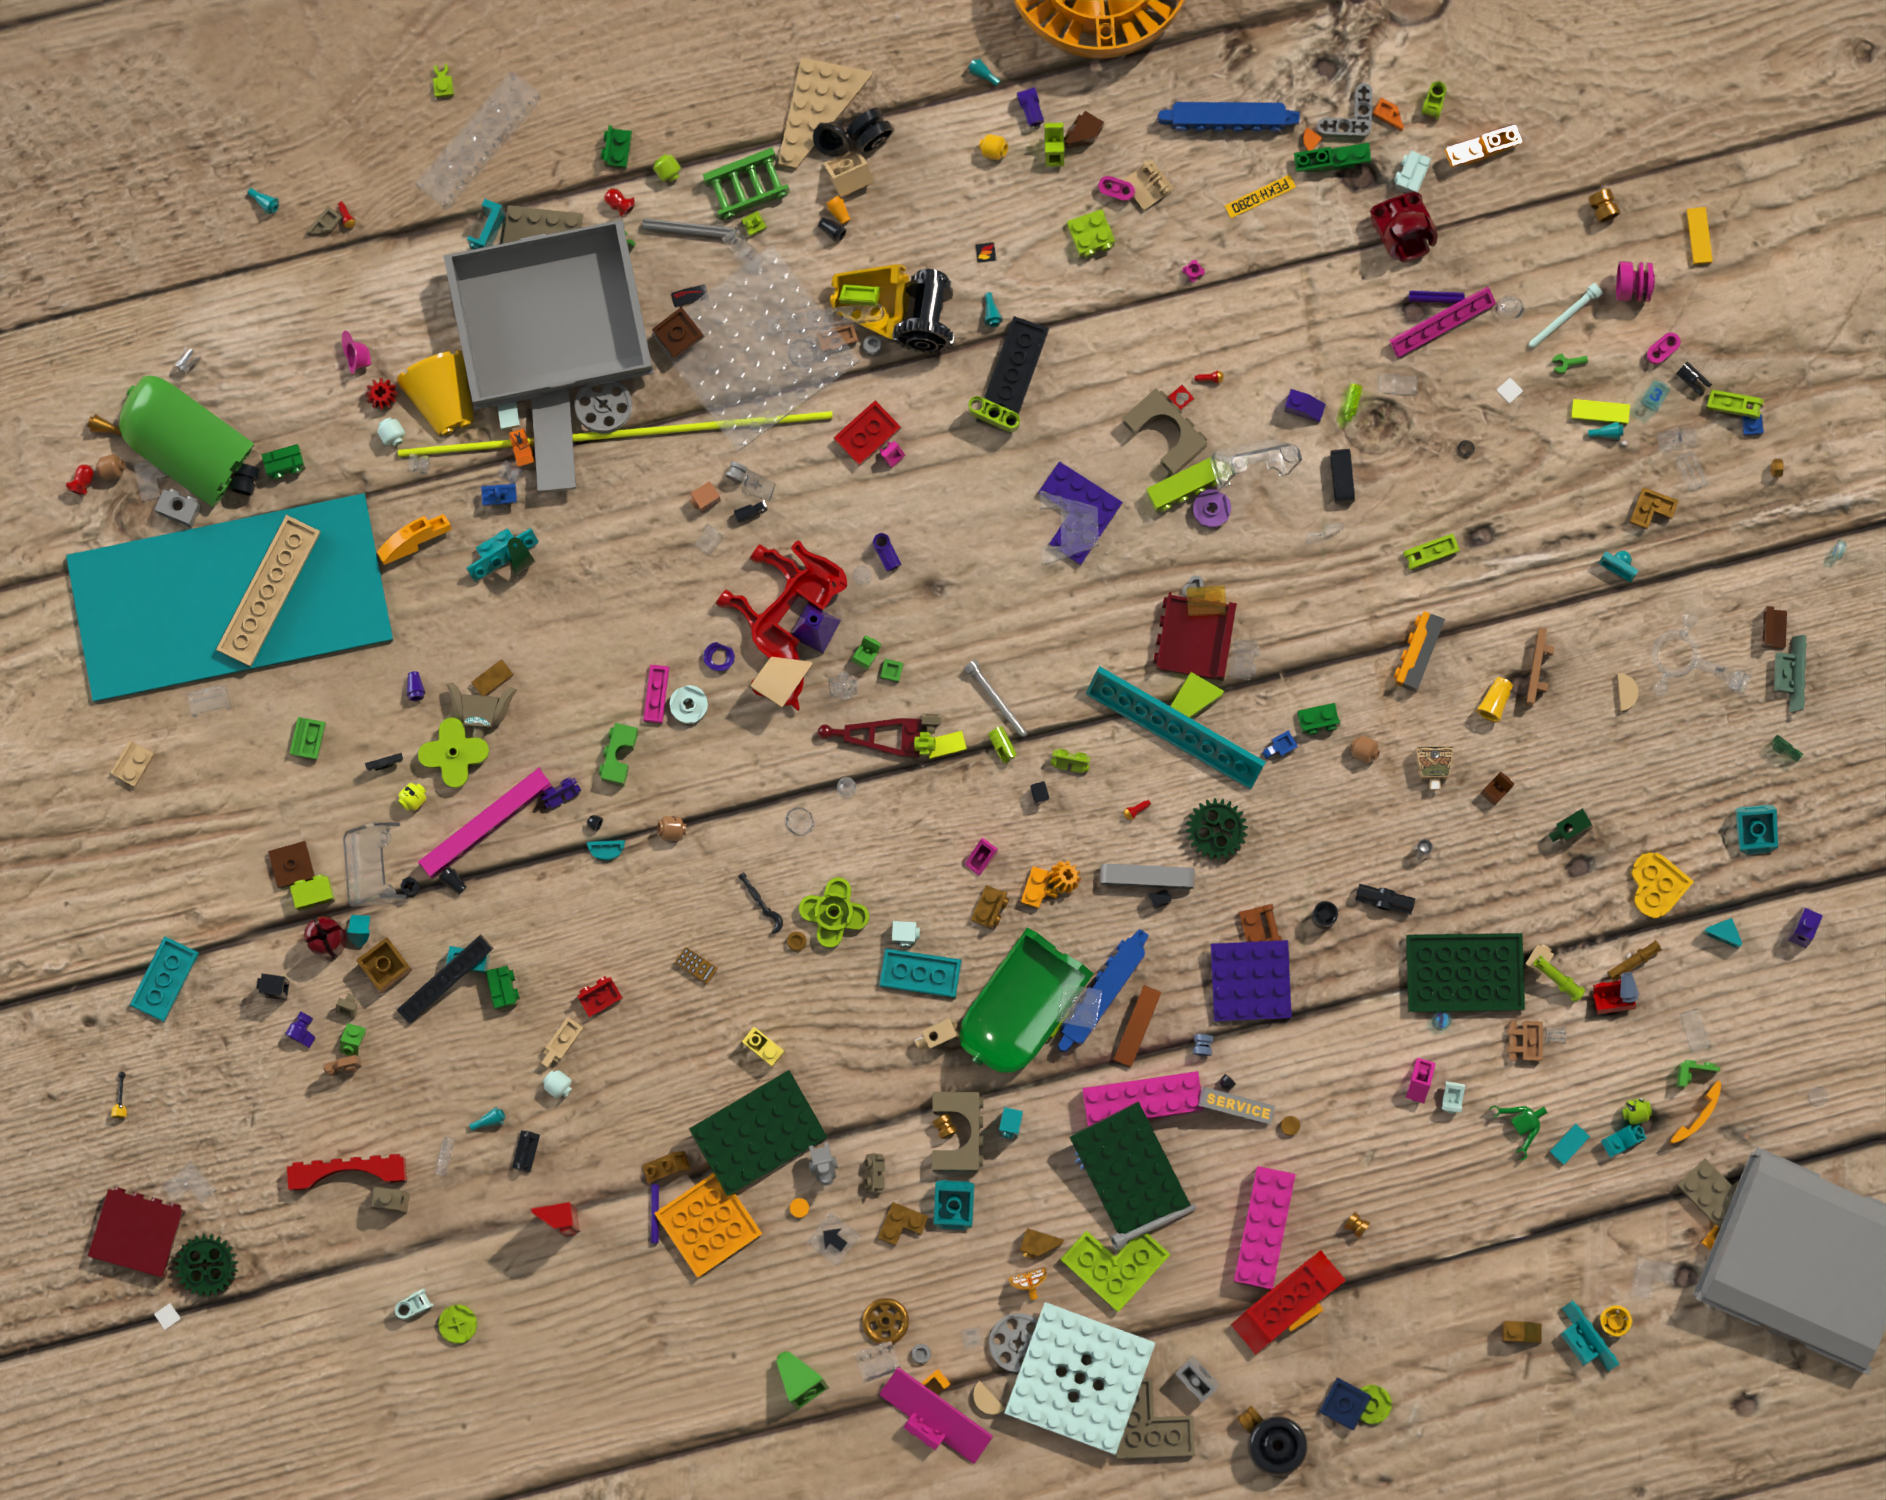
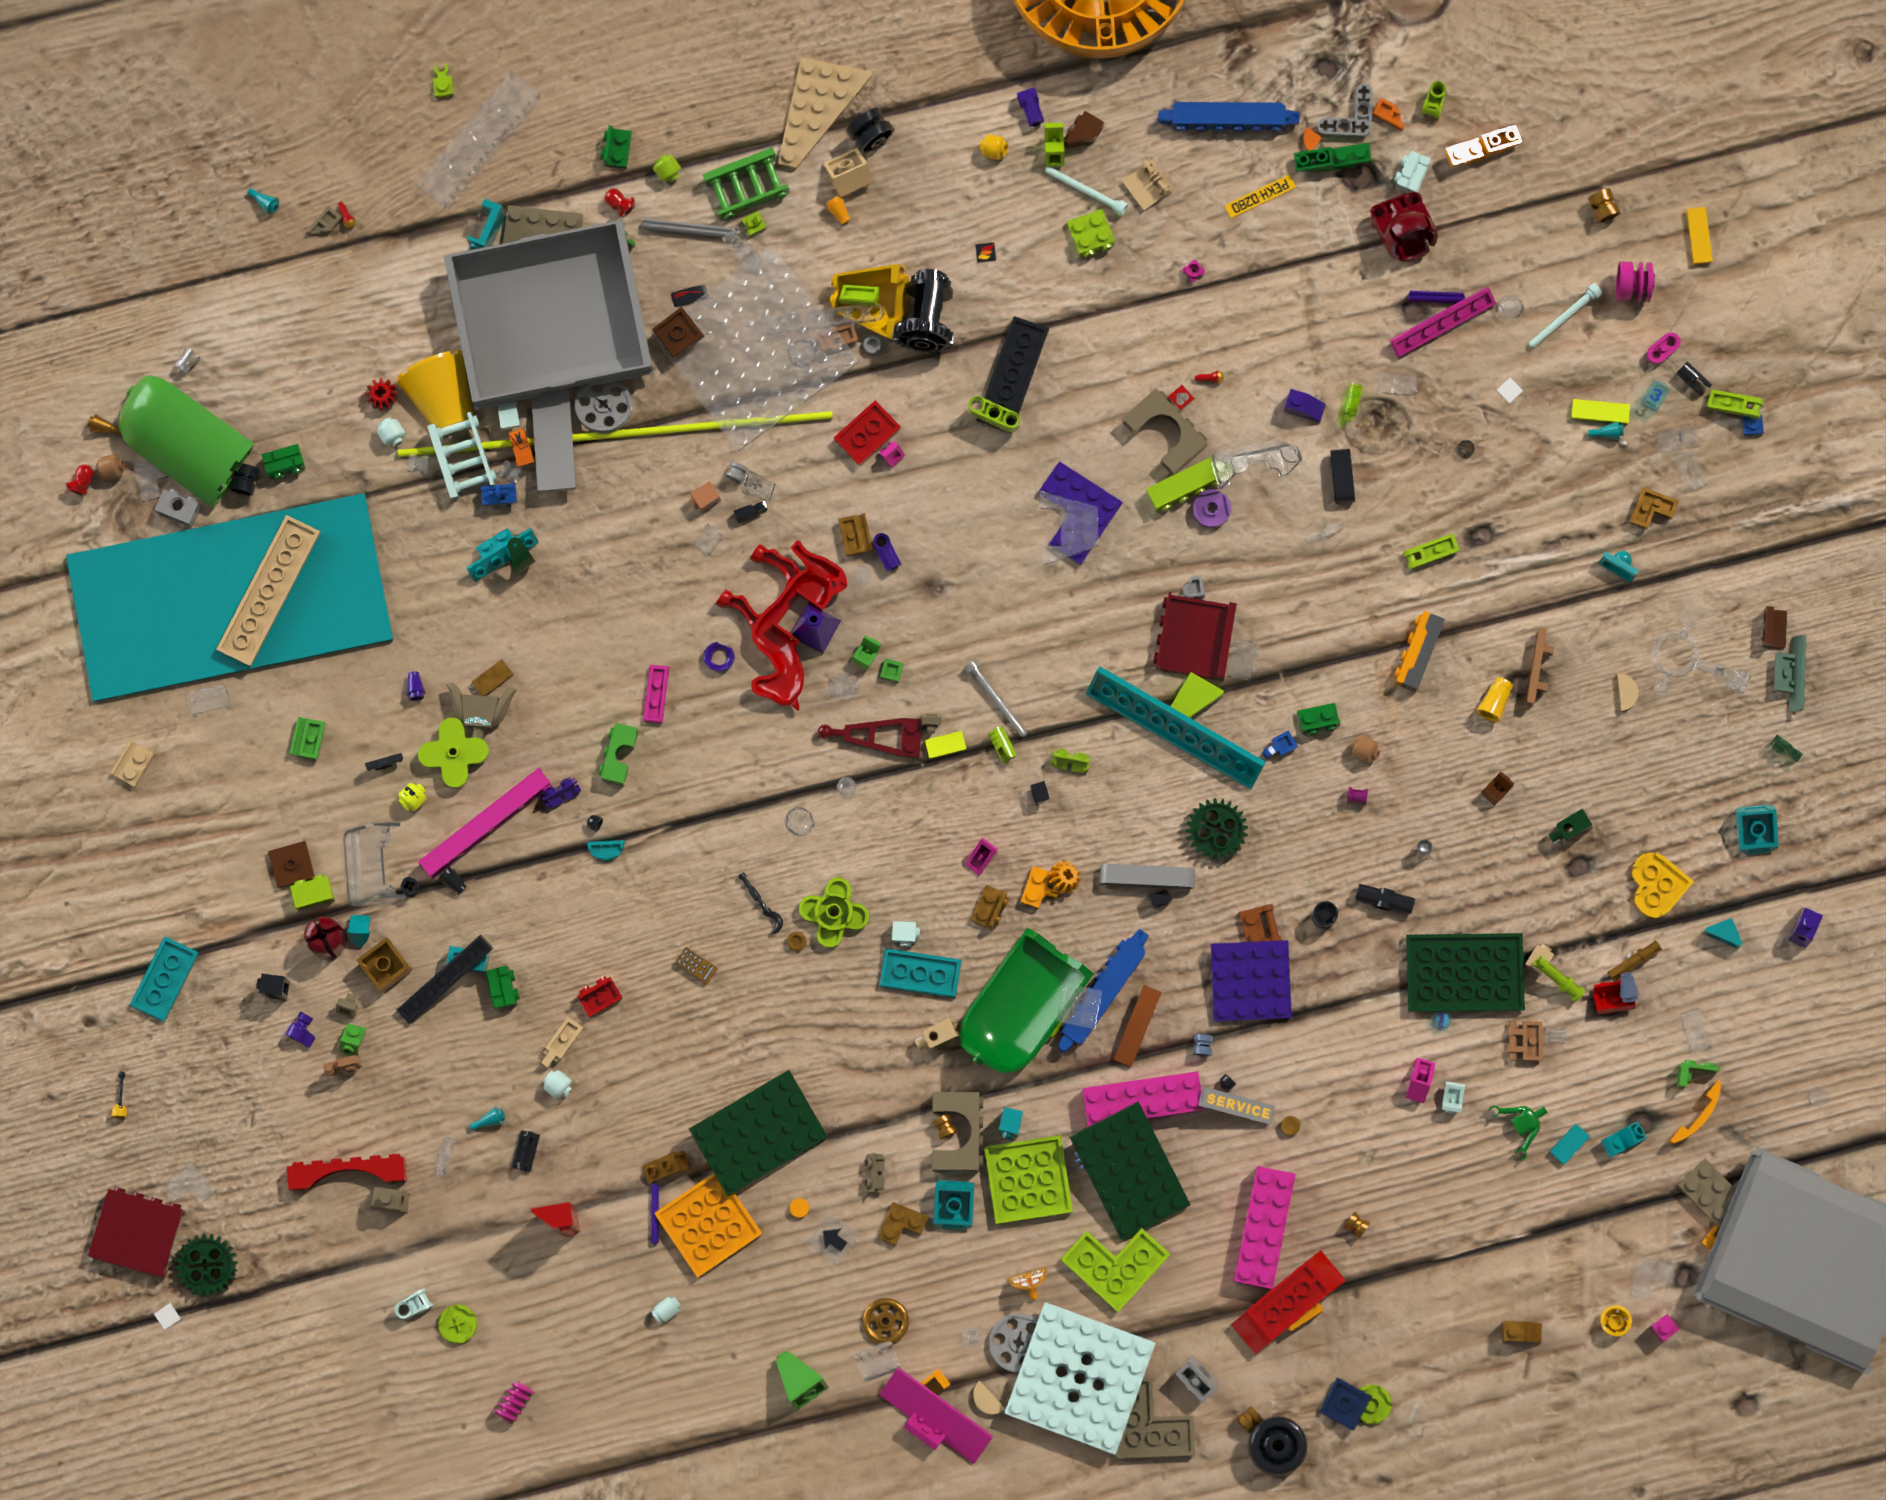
(355, 352): dark pink piece -> none
(407, 538): light orange slope -> none
(444, 451): none -> light aqua fence
(514, 1402): none -> dark pink piece
(666, 1309): none -> light aqua brick
(671, 828): medium nougat head -> none
(683, 695): light aqua plate -> none
(763, 1047): light yellow slope -> none
(780, 678): tan slope -> none
(823, 1164): light grey hinge -> none
(831, 139): black helmet -> none
(833, 229): black cone -> none
(855, 534): none -> pearl gold plate
(921, 1353): light grey tile -> none
(925, 743): lime gear -> none
(980, 70): teal cone -> none
(992, 315): teal cone -> none
(1028, 1179): none -> lime plate
(1038, 1243): pearl gold slope -> none
(1117, 188): dark pink plate -> none
(1117, 206): none -> light aqua piece
(1120, 1240): light grey piece -> none
(1131, 812): red piece -> none
(1206, 600): clear yellow plate -> none
(1357, 796): none -> magenta bush
(1434, 764): torso -> none
(1568, 362): bright green bar -> none
(1585, 1340): teal bracket -> none
(1637, 1111): lime head -> none
(1664, 1328): none -> dark pink brick
(1777, 468): pearl gold tile -> none
(1839, 549): clear light blue tile -> none

